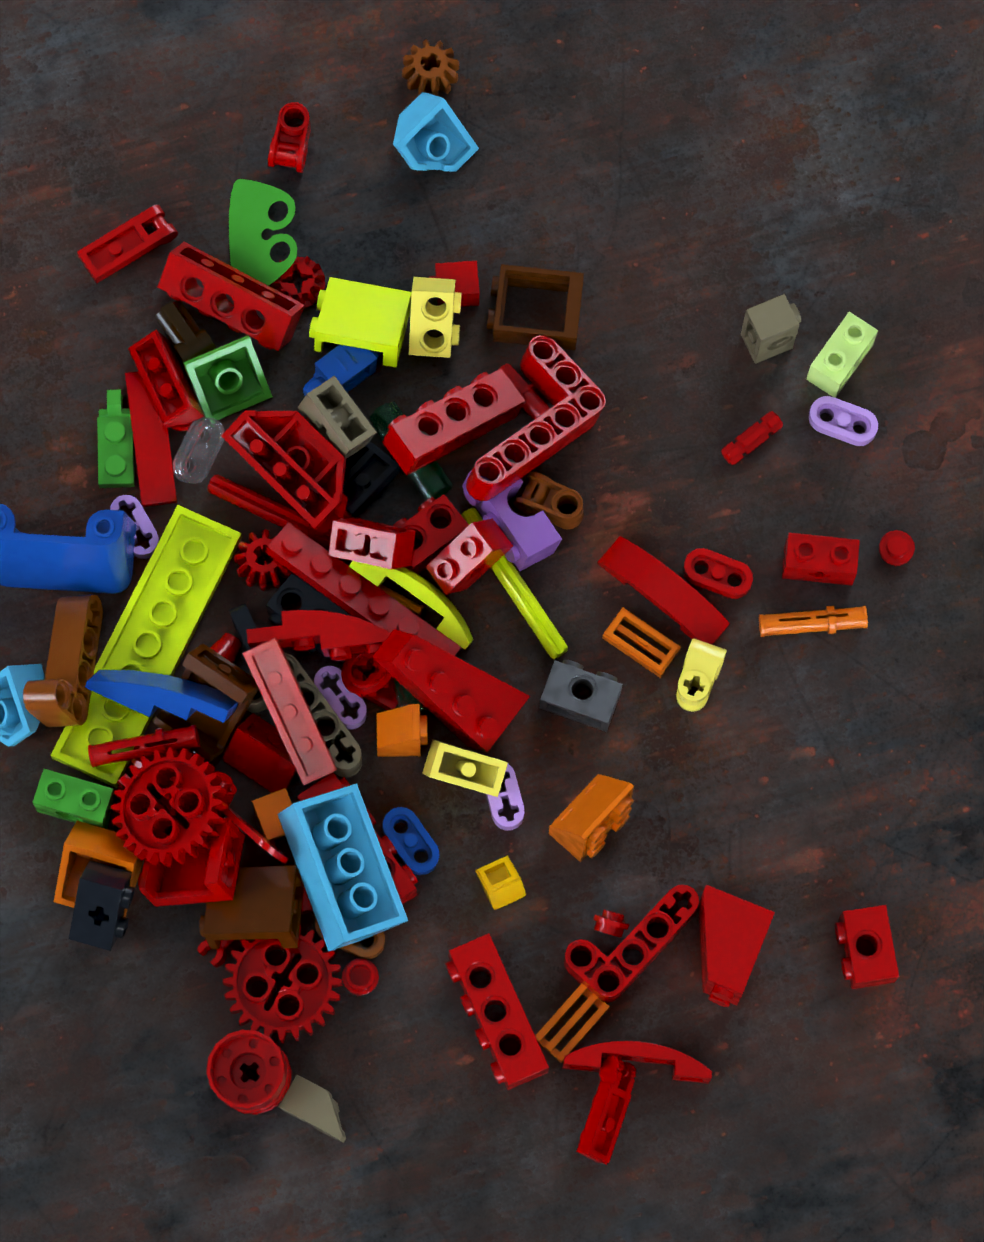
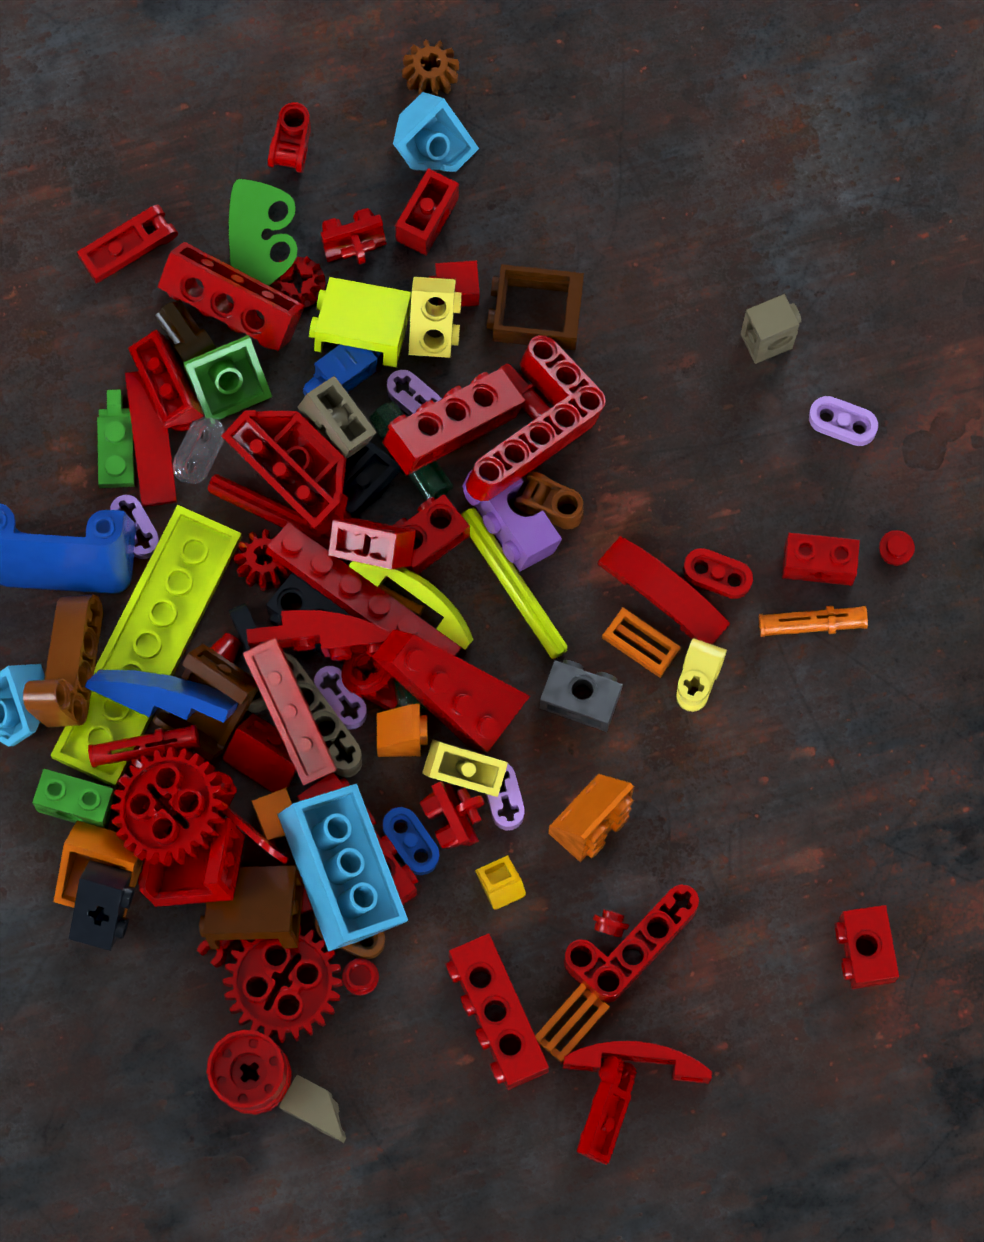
(353, 238): none -> red hips
(416, 387): none -> lavender beam
(427, 211): none -> red brick
(445, 801): none -> red hips
(469, 556): red brick -> none
(729, 943): red slope -> none
(752, 438): red axle -> none
(842, 354): yellowish green brick -> none

